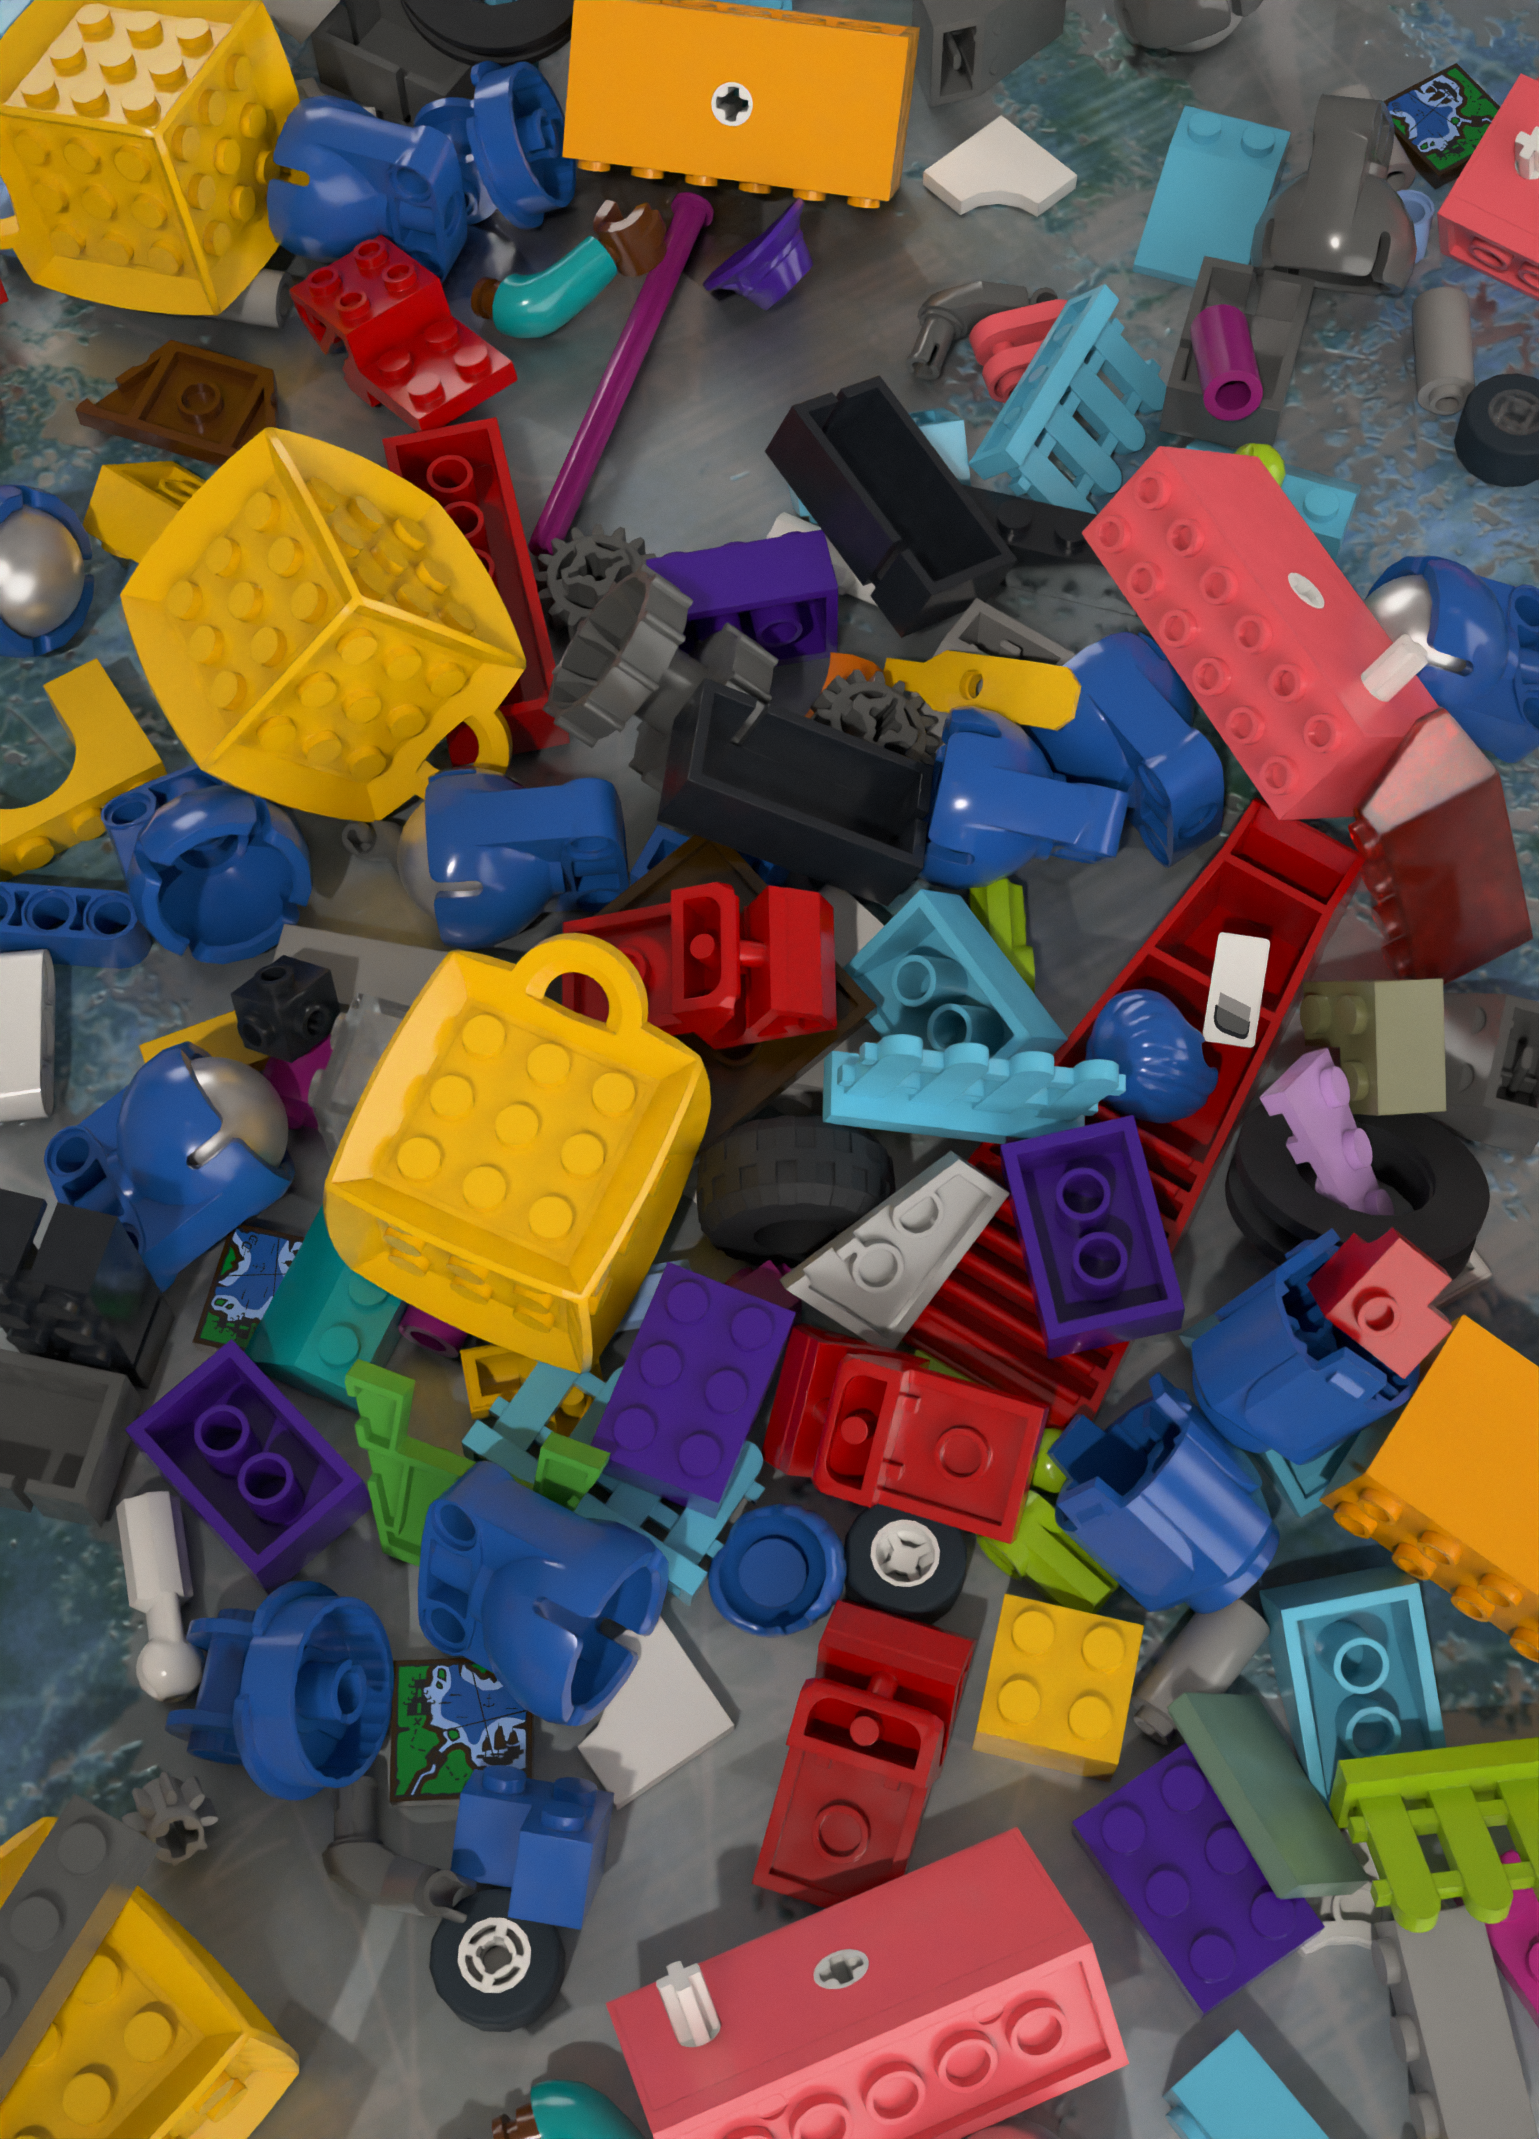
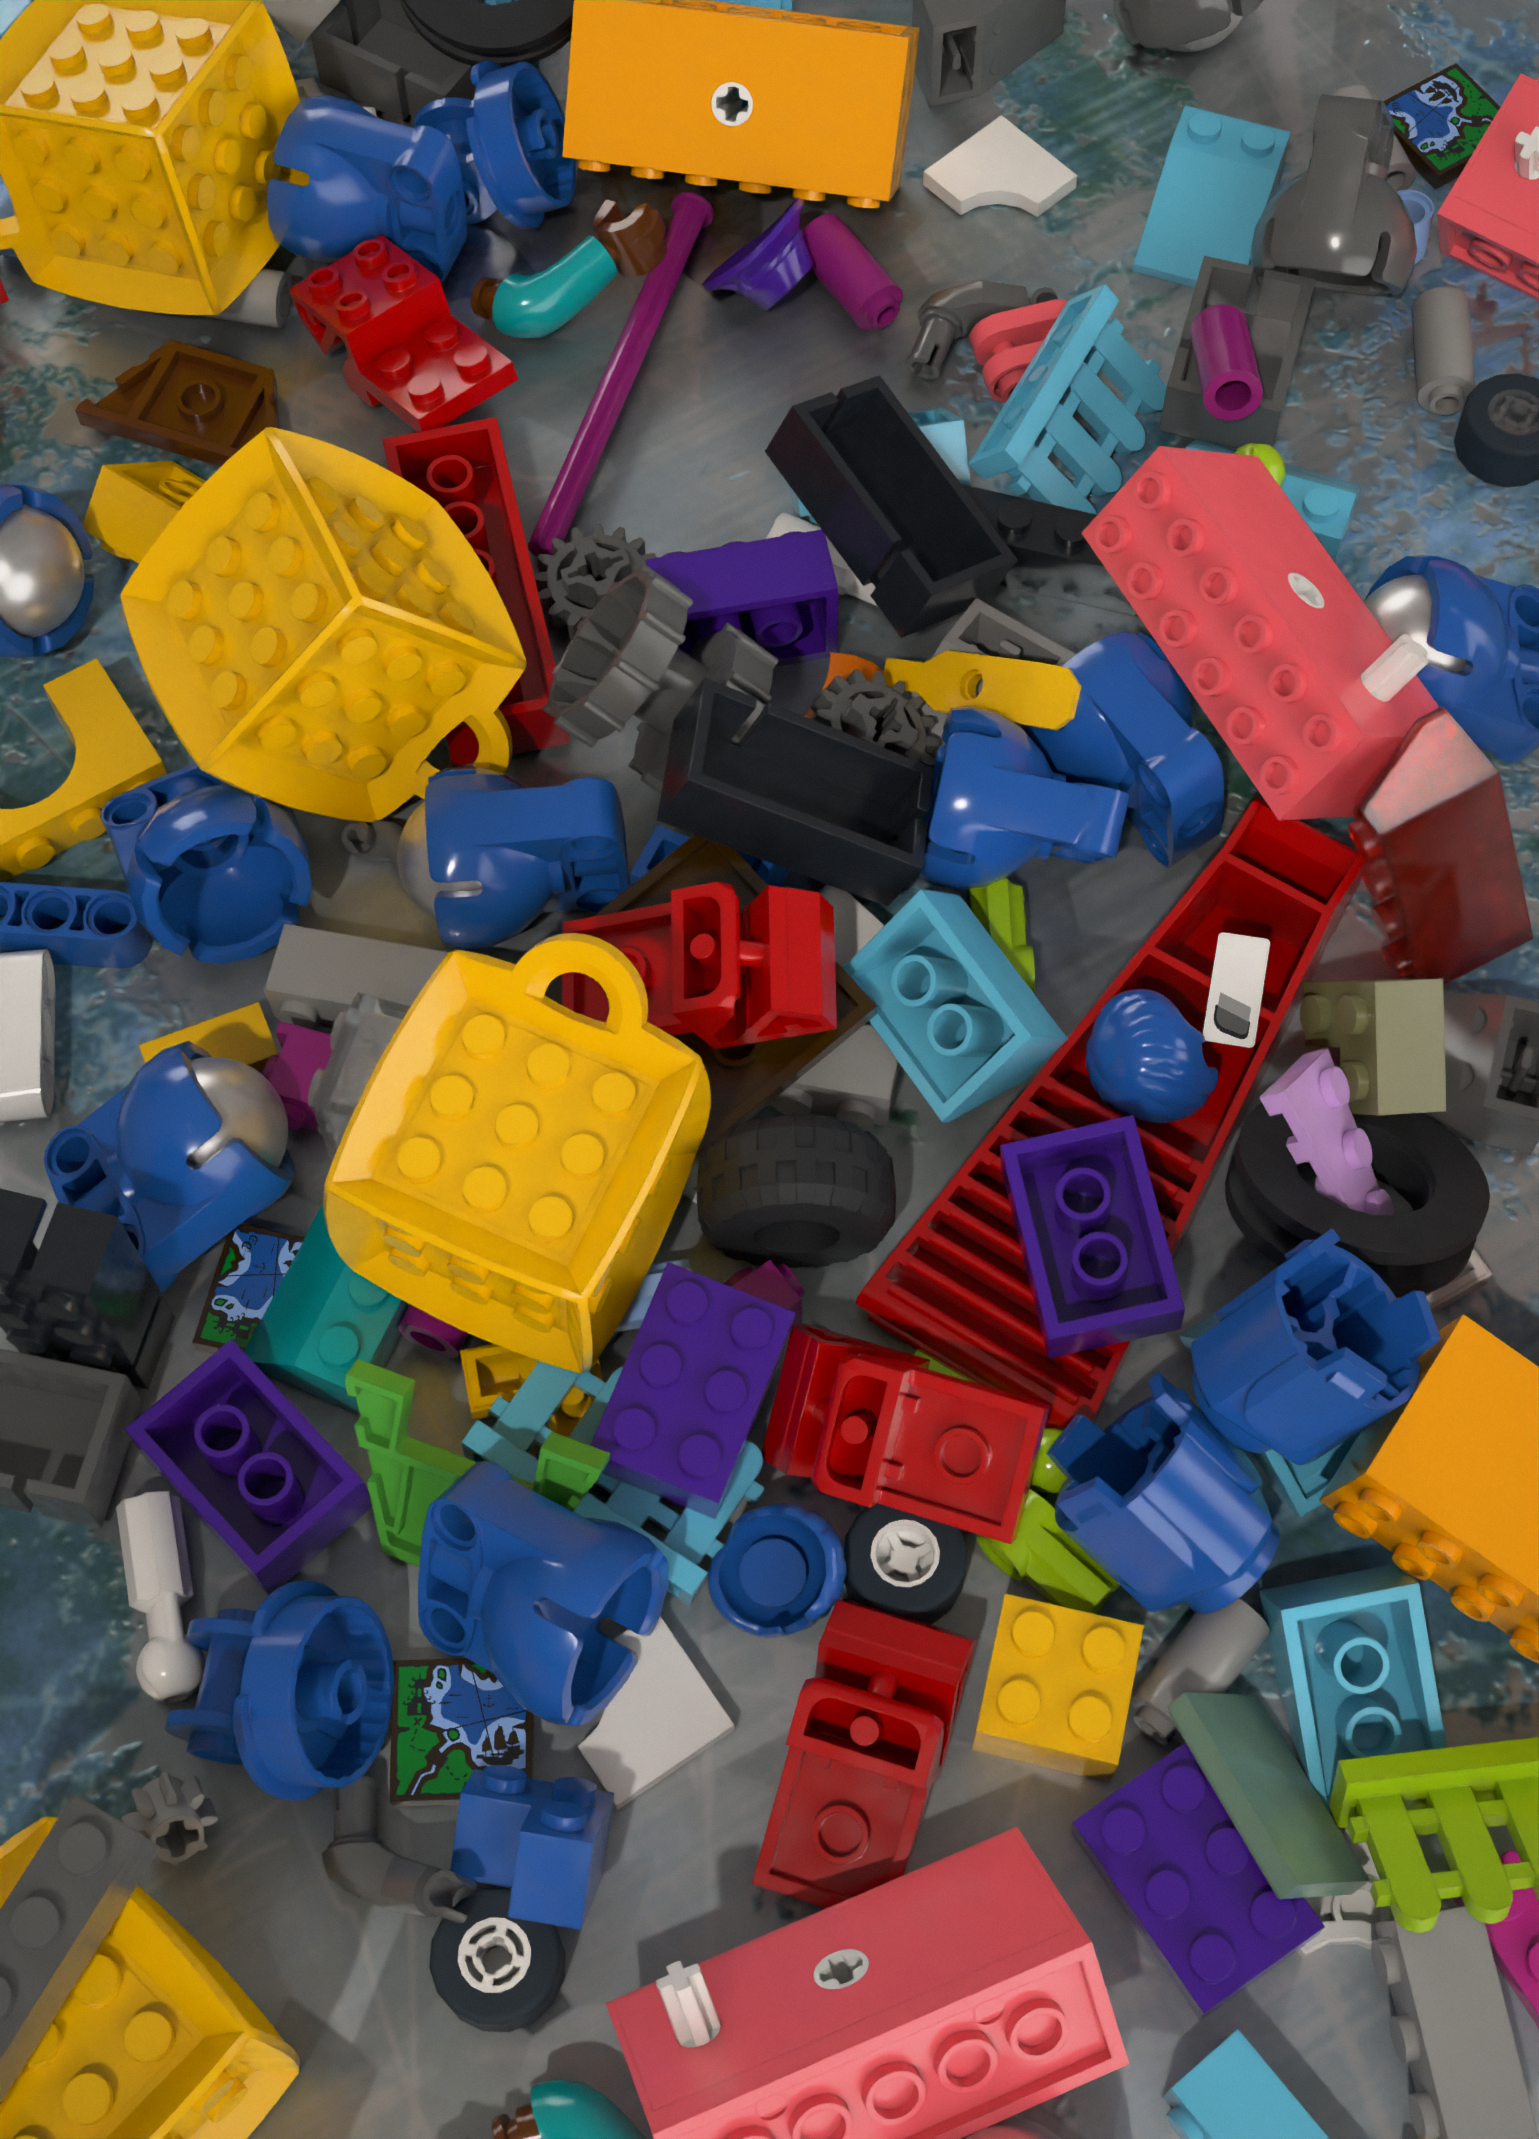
(286, 1008): black brick -> none
(851, 273): none -> magenta brick
(900, 1252): light grey wing -> none
(962, 1090): medium azure fence -> none
(1384, 1298): brick -> none

